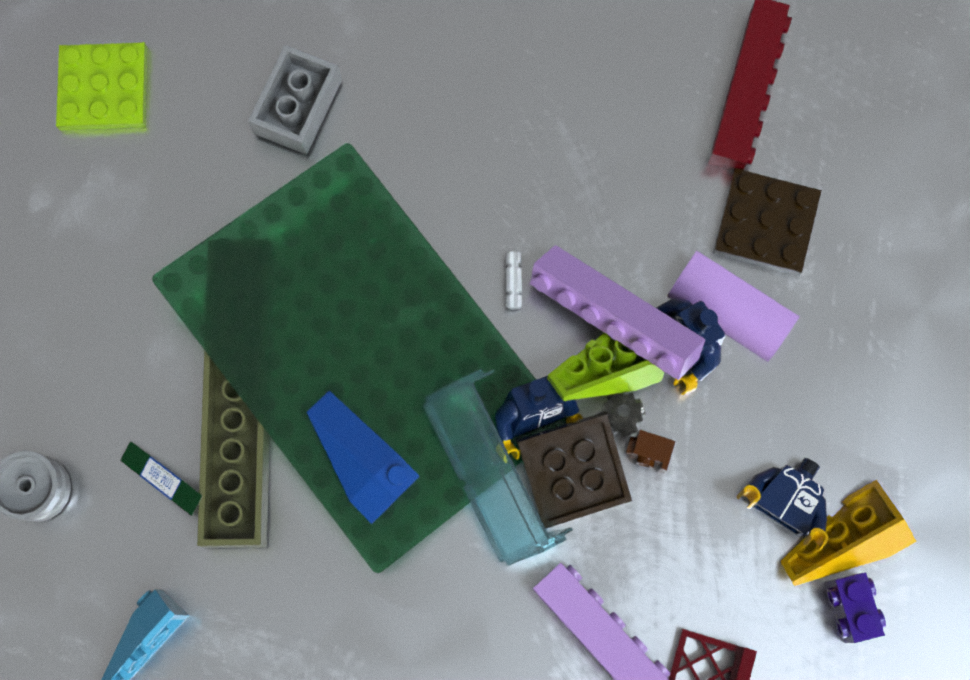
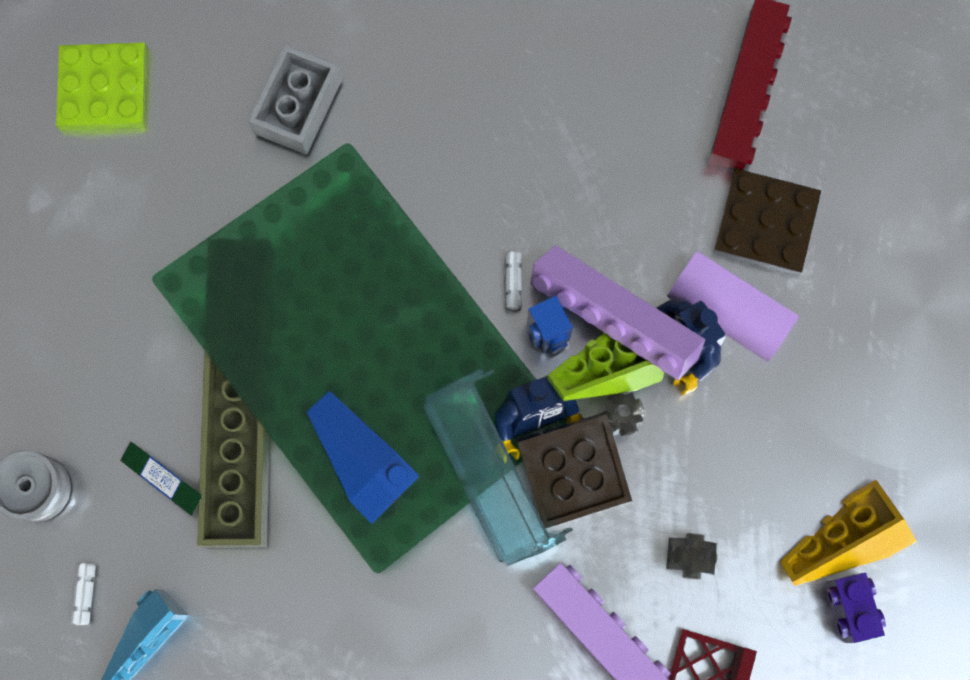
(83, 594): none -> white axle
(549, 326): none -> blue brick
(651, 450): reddish brown brick -> none
(692, 556): none -> clear smoke brick
(791, 500): dark blue torso -> none

